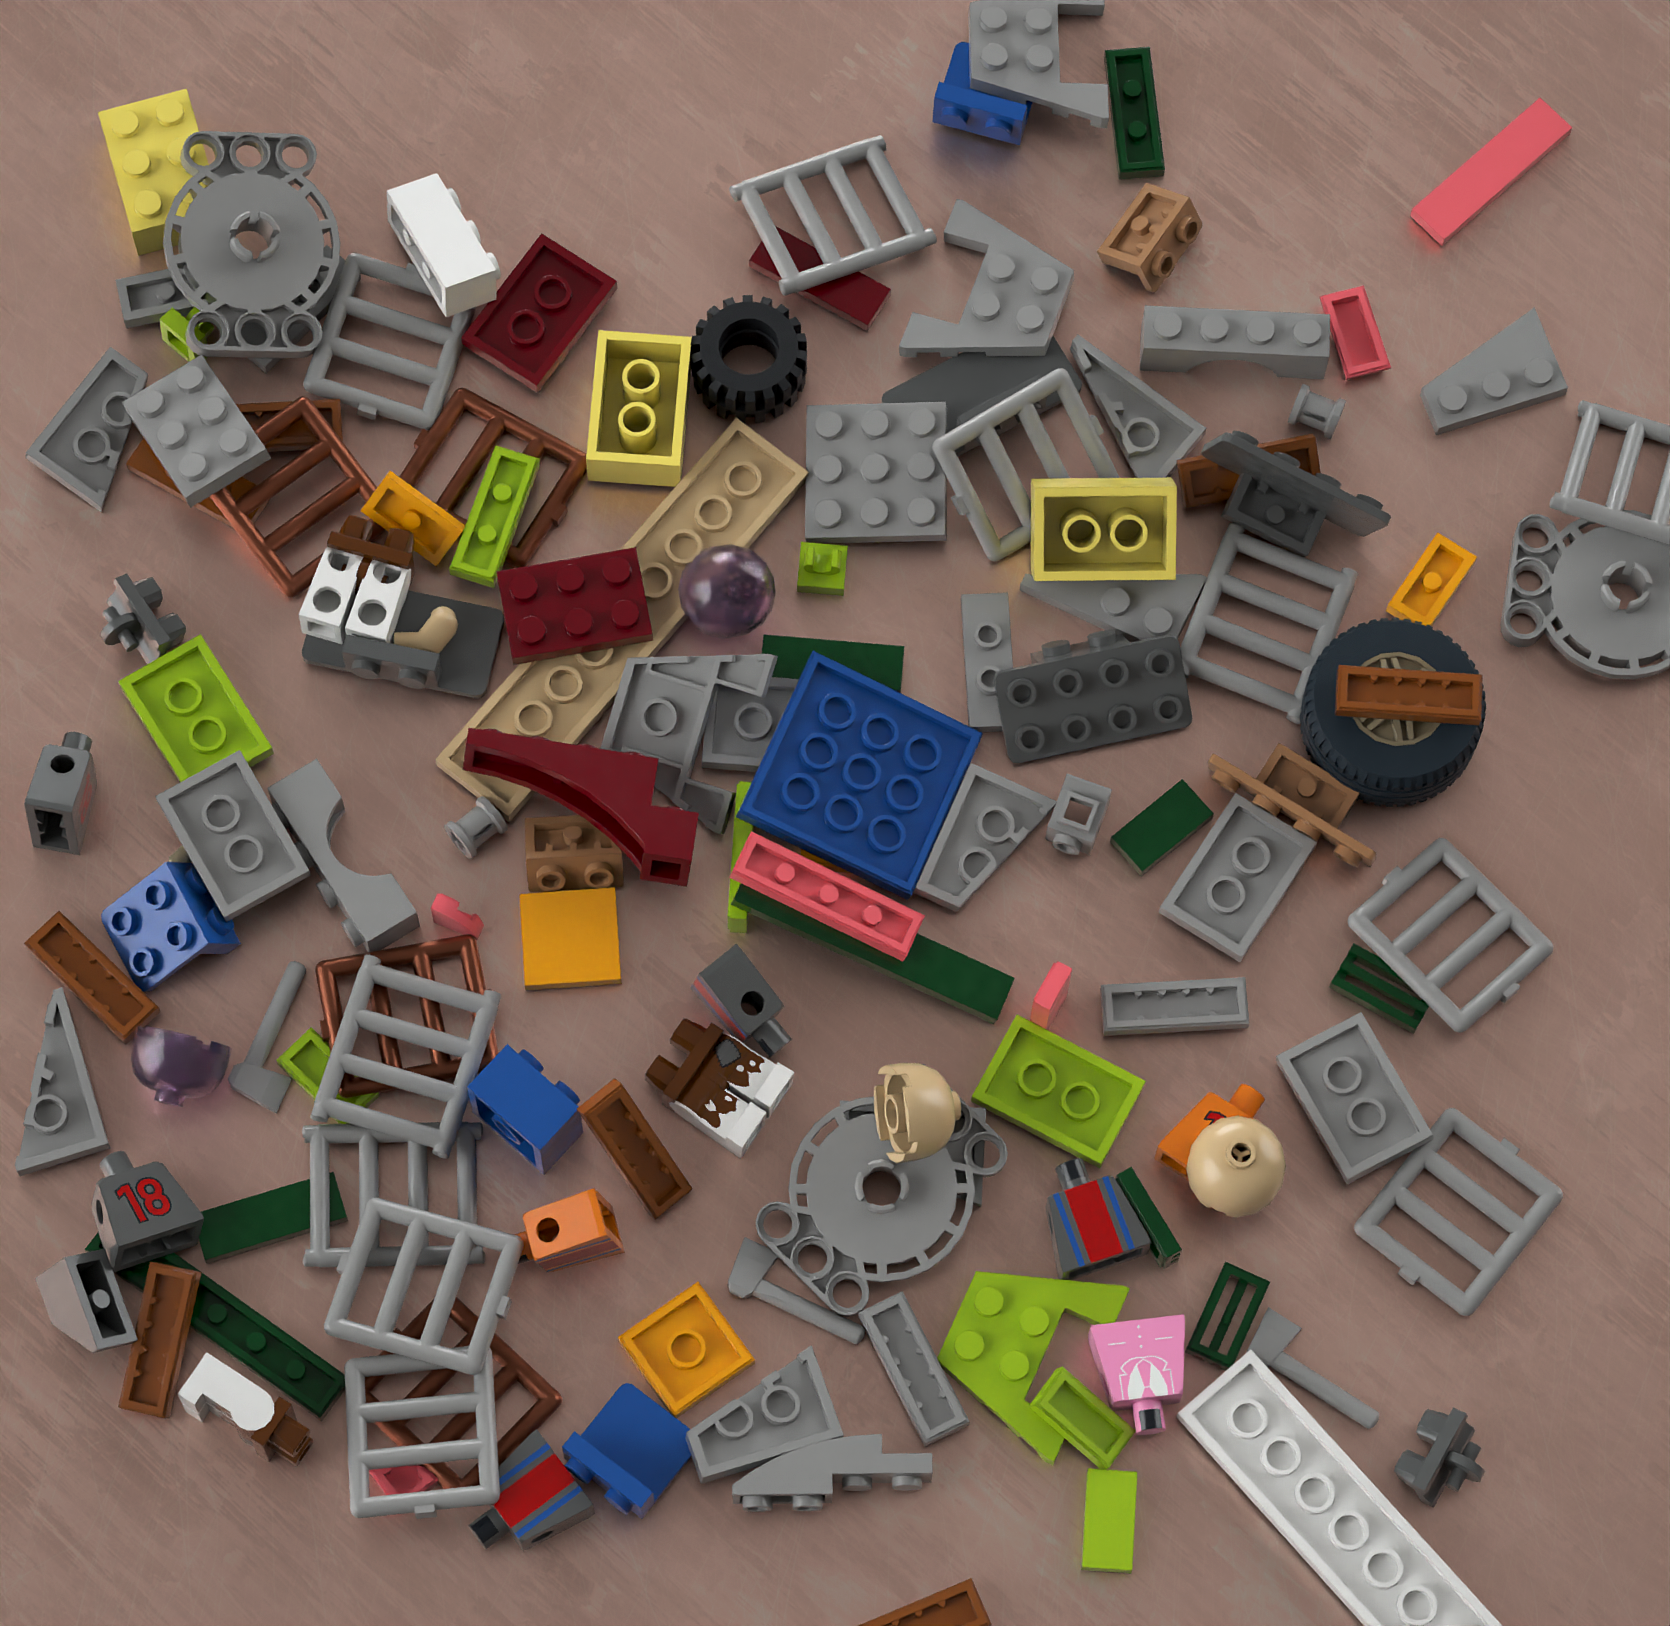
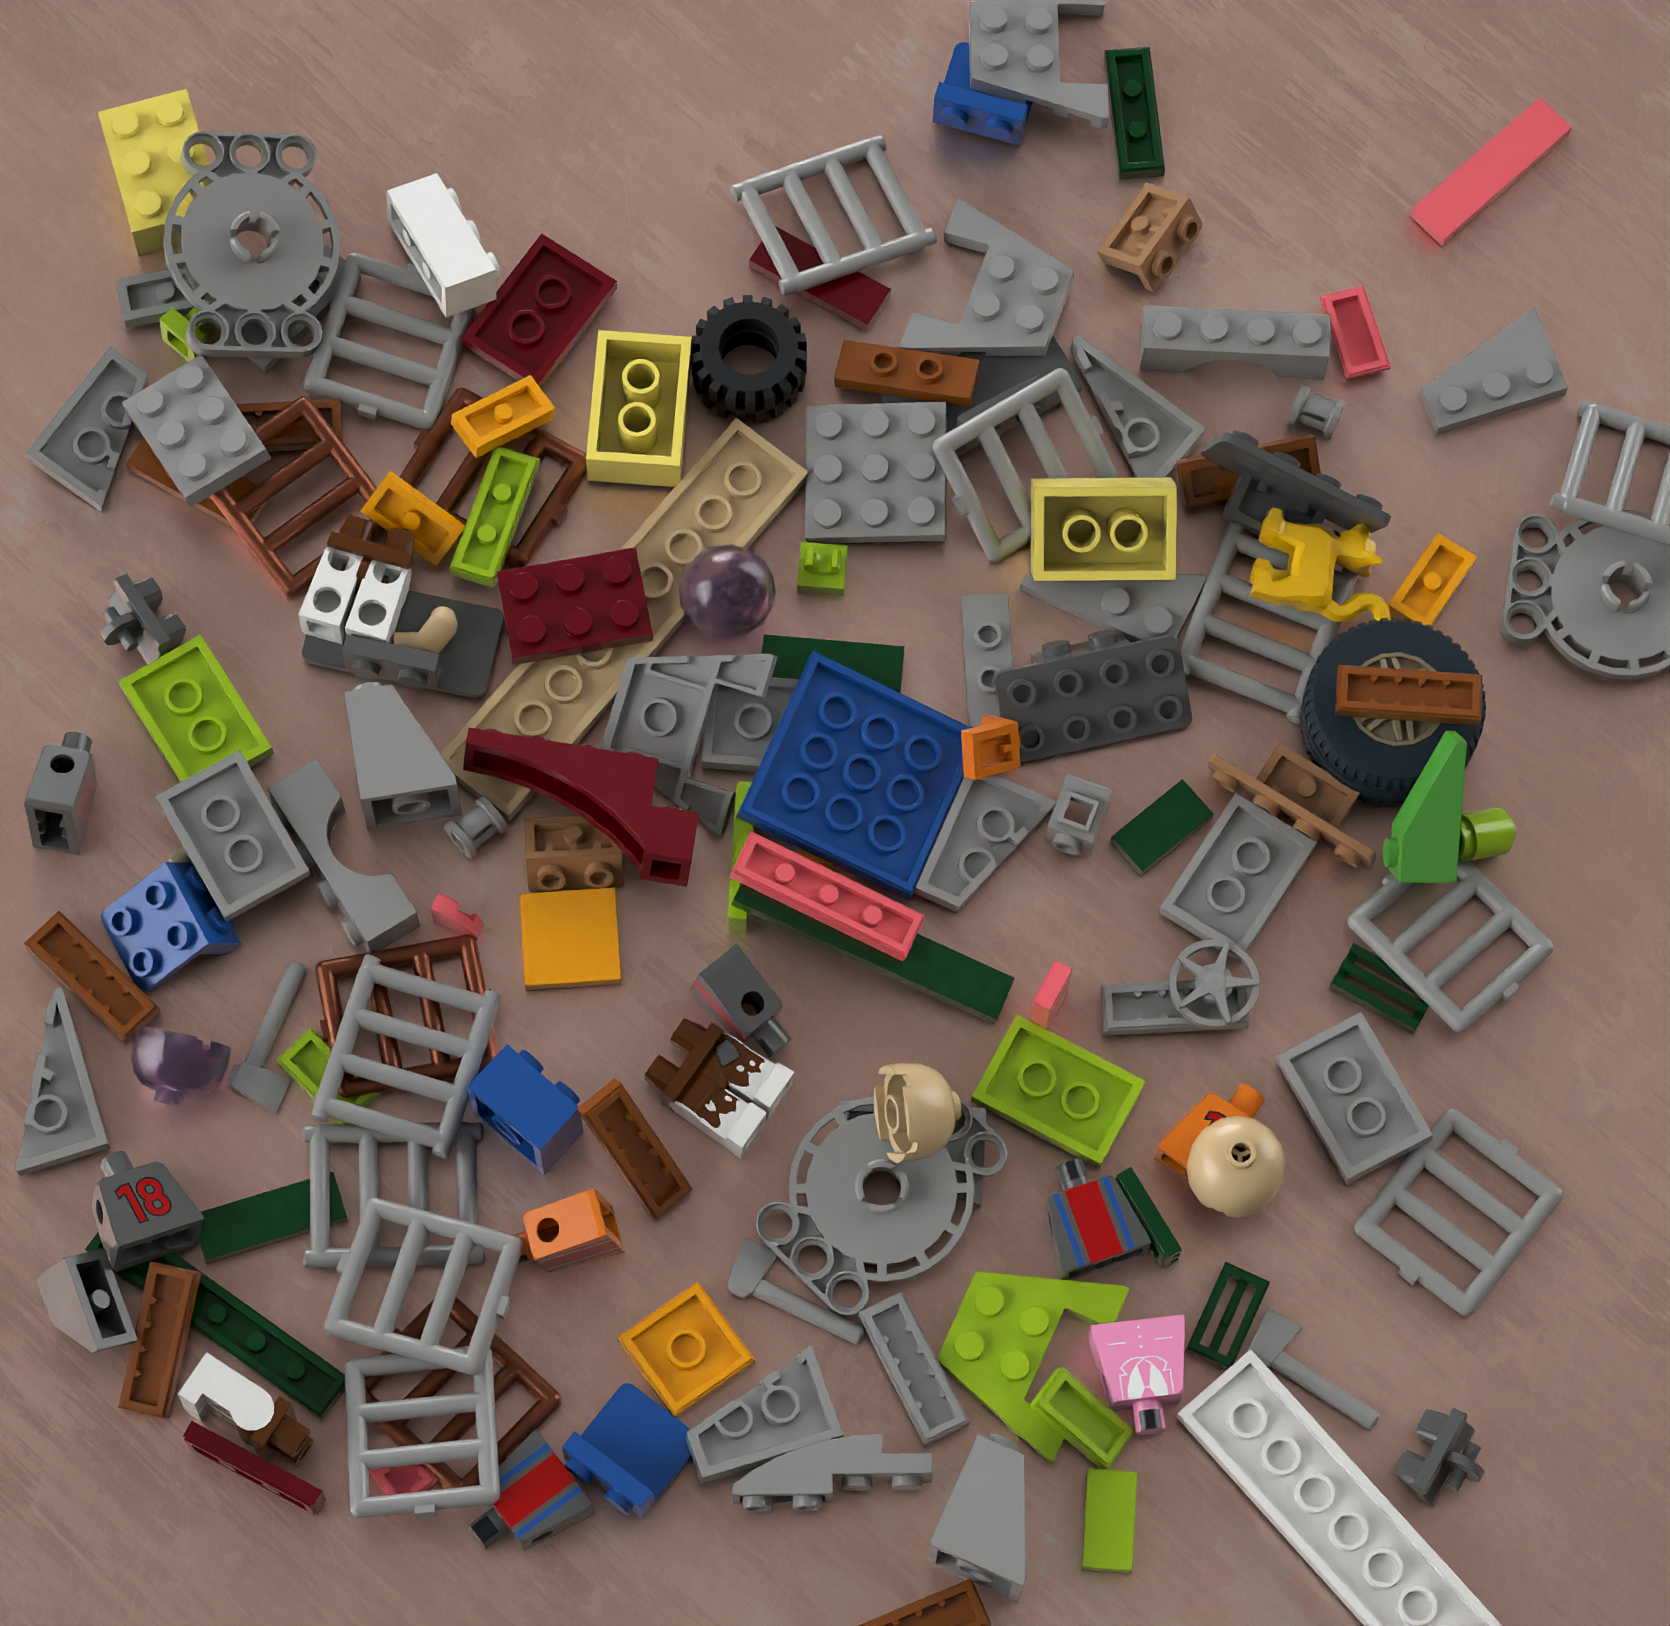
(254, 1468): none -> dark red tile
(396, 762): none -> light grey slope
(503, 416): none -> light orange plate
(907, 373): none -> dark orange plate
(985, 1520): none -> light grey slope
(990, 747): none -> orange bracket
(1214, 984): none -> light grey wheel
(1310, 568): none -> yellow animal
(1429, 822): none -> bright green slope
(1485, 834): none -> lime brick

